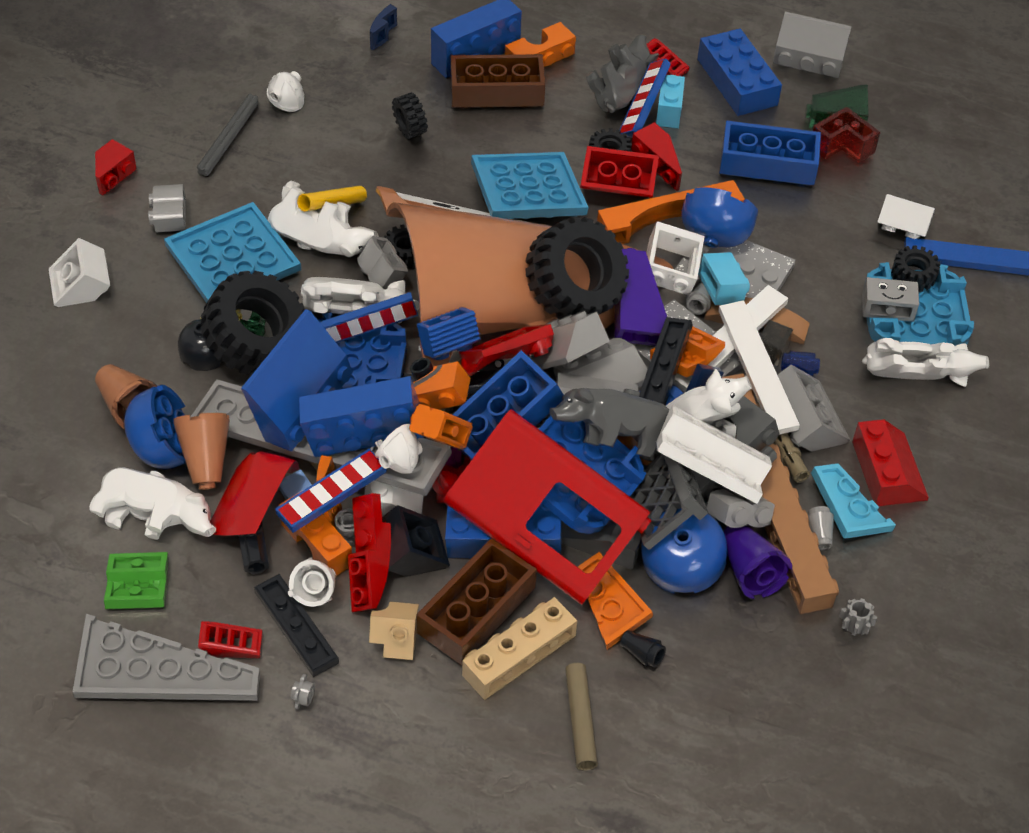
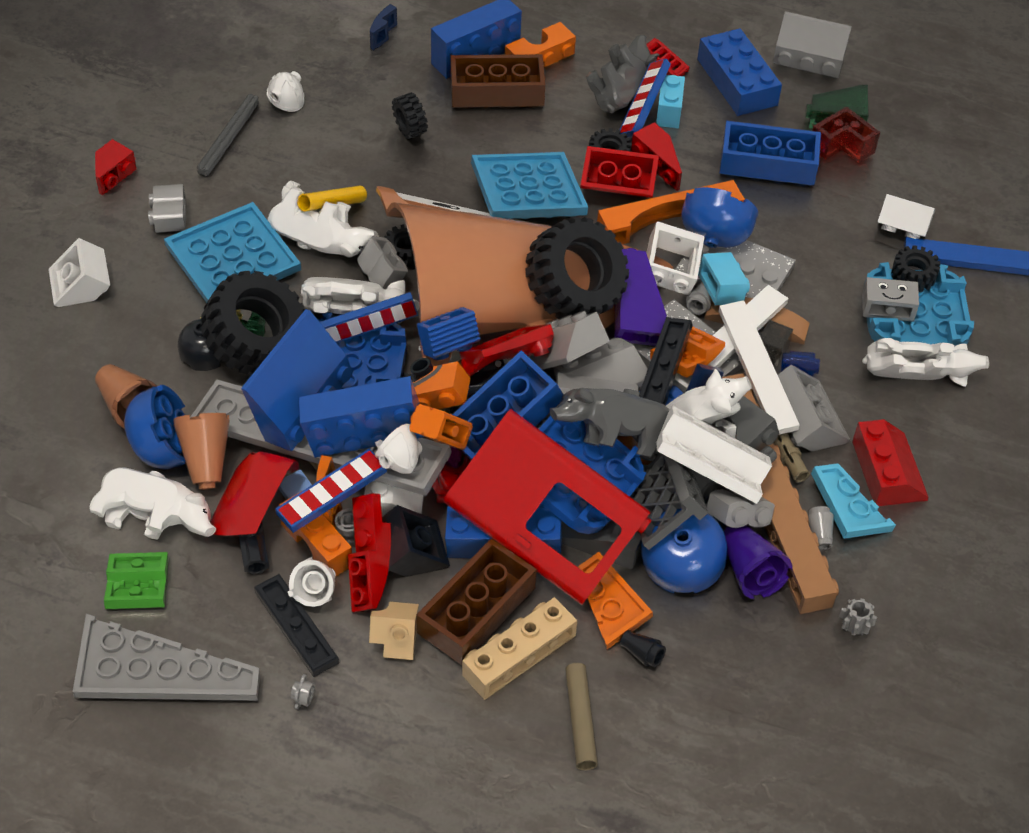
(221, 630): red slope -> none

